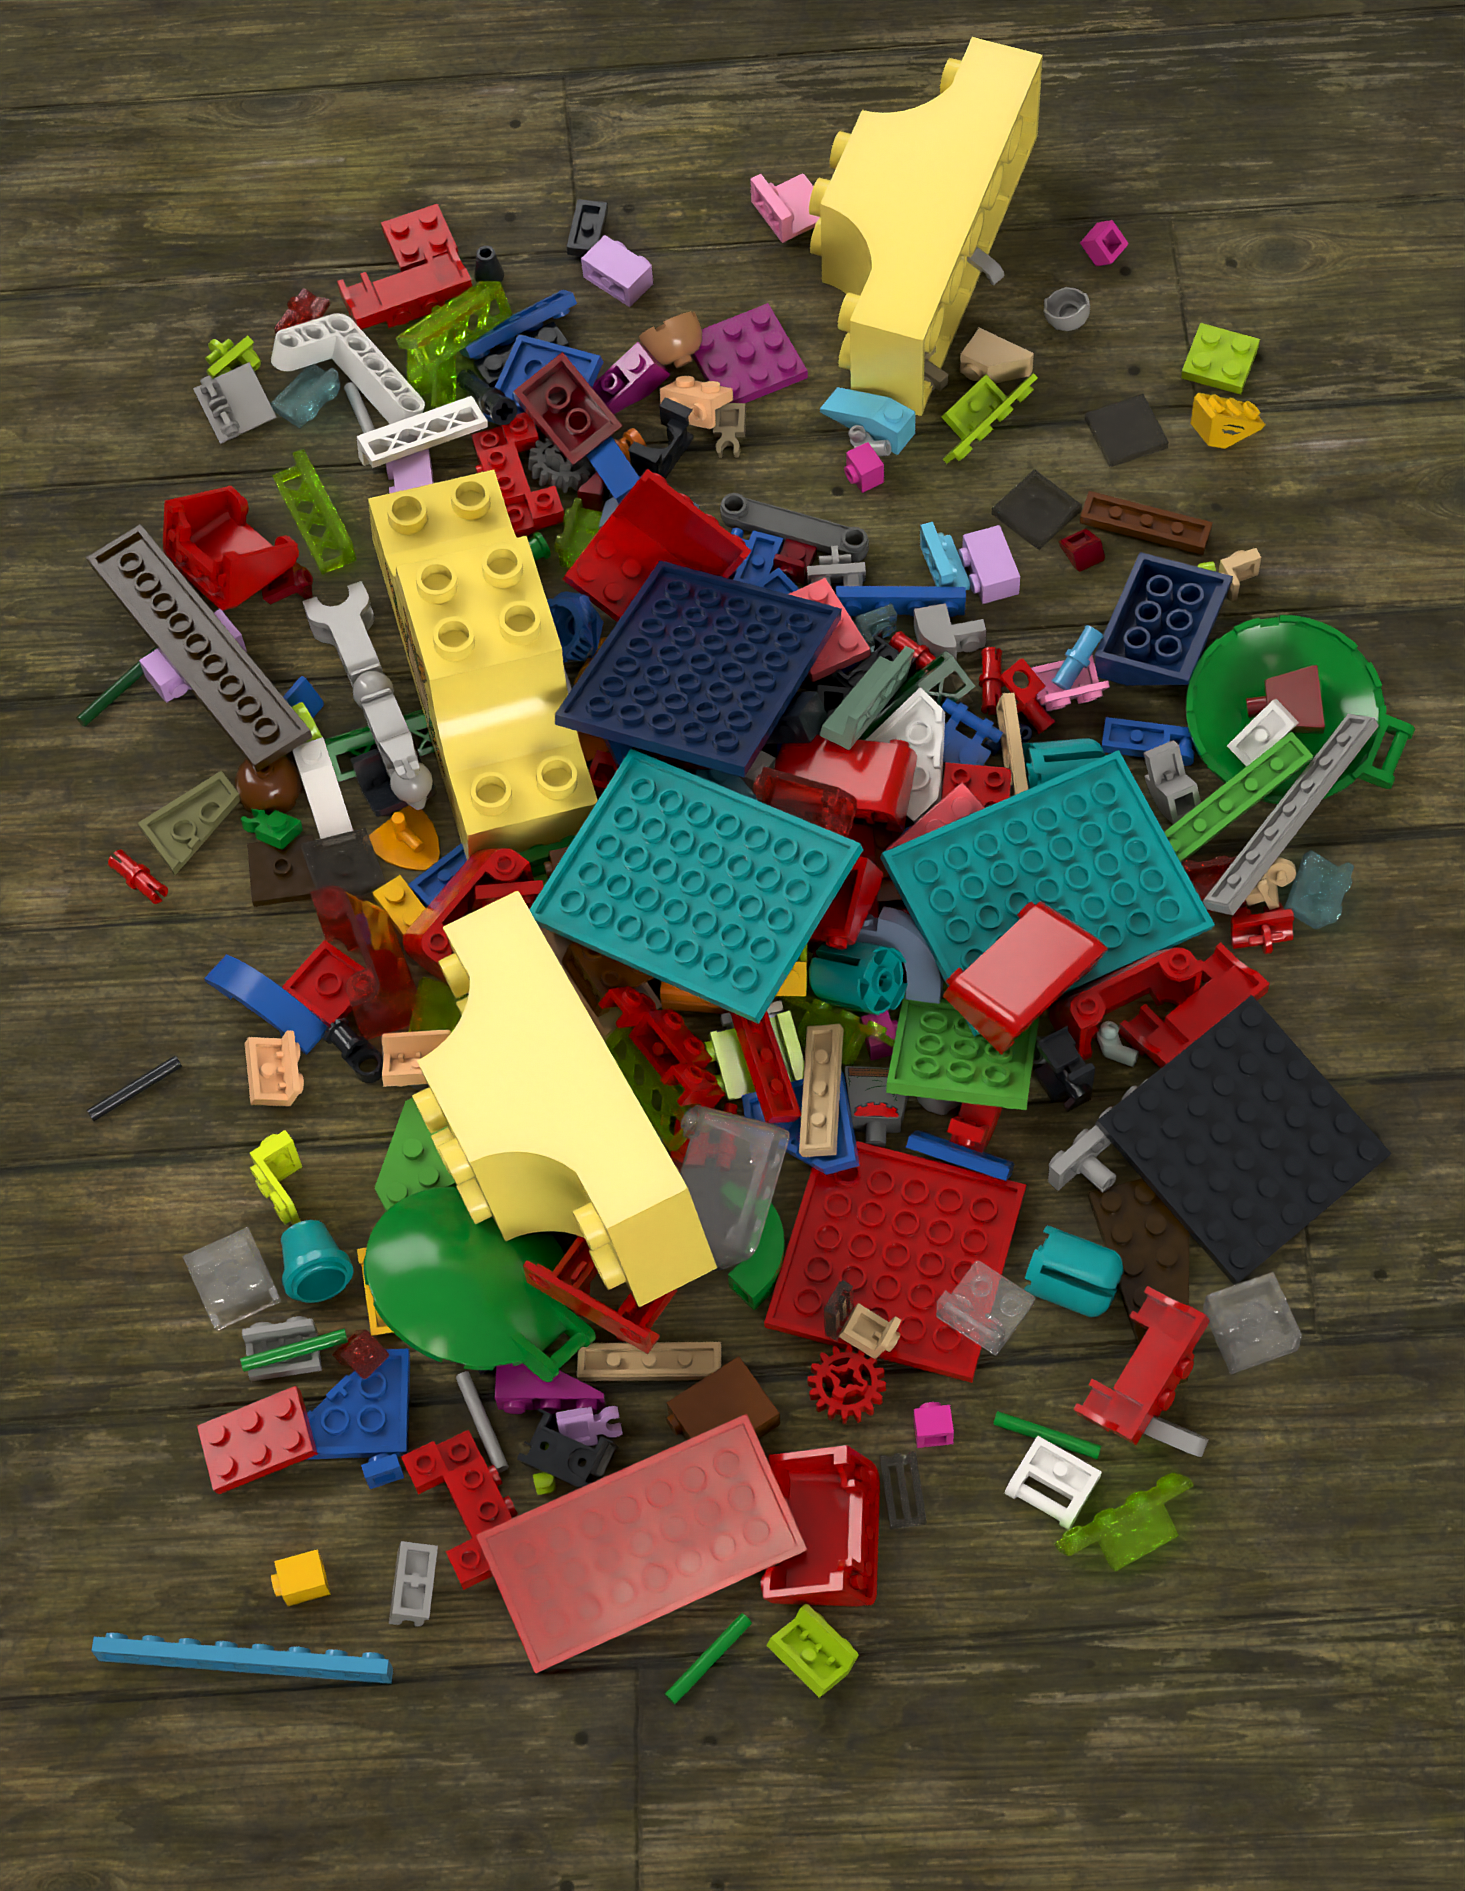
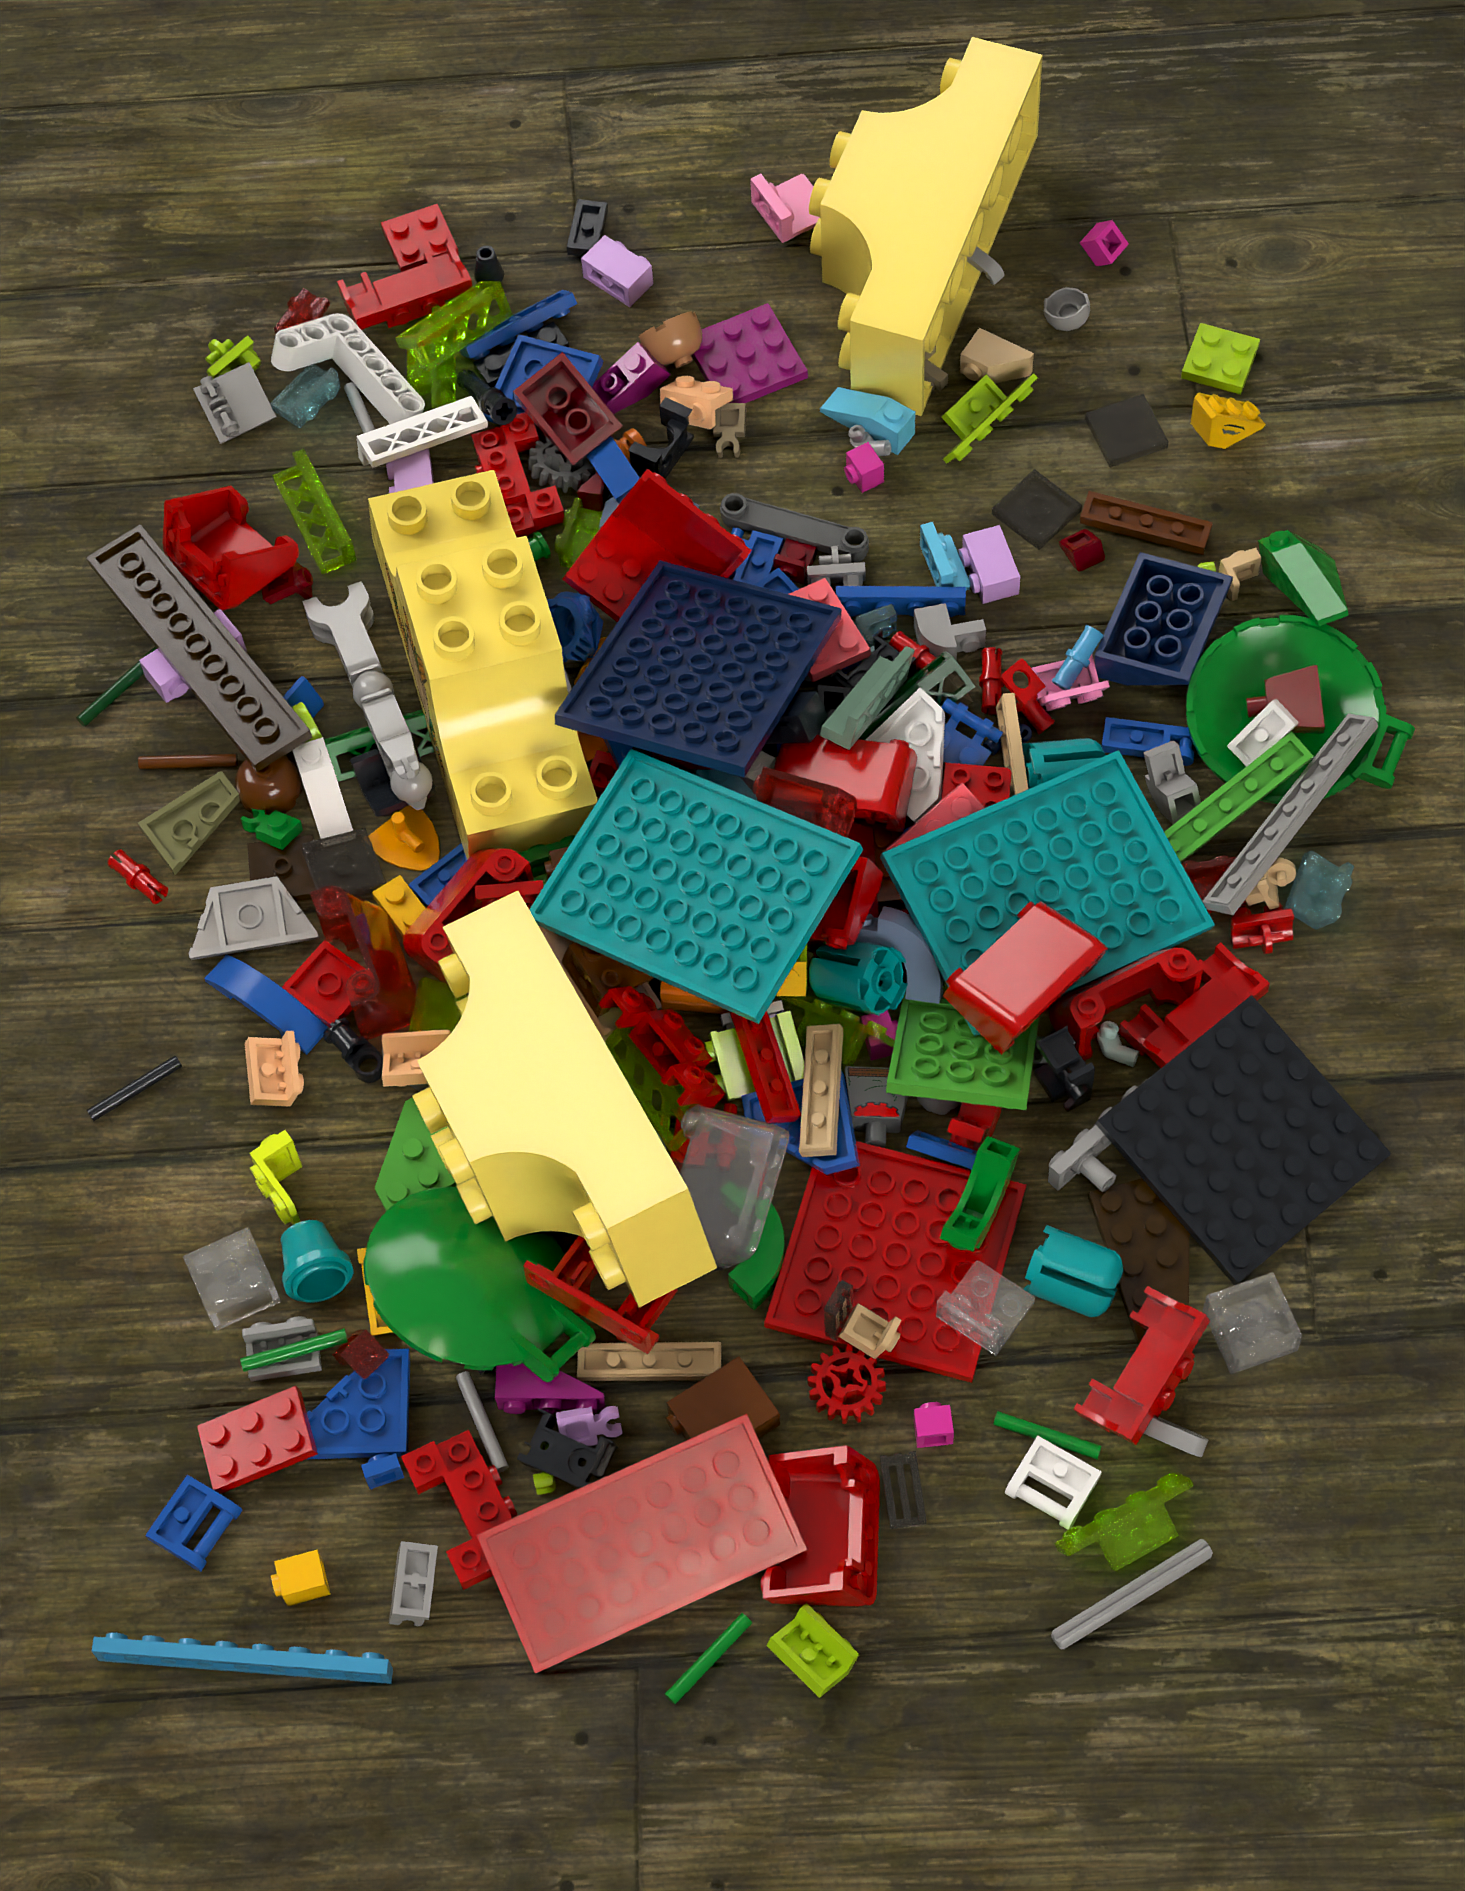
(183, 1517): none -> blue plate
(188, 761): none -> reddish brown bar
(249, 918): none -> light grey wing
(982, 1195): none -> green arch
(1131, 1594): none -> light grey axle
(1304, 575): none -> green wedge

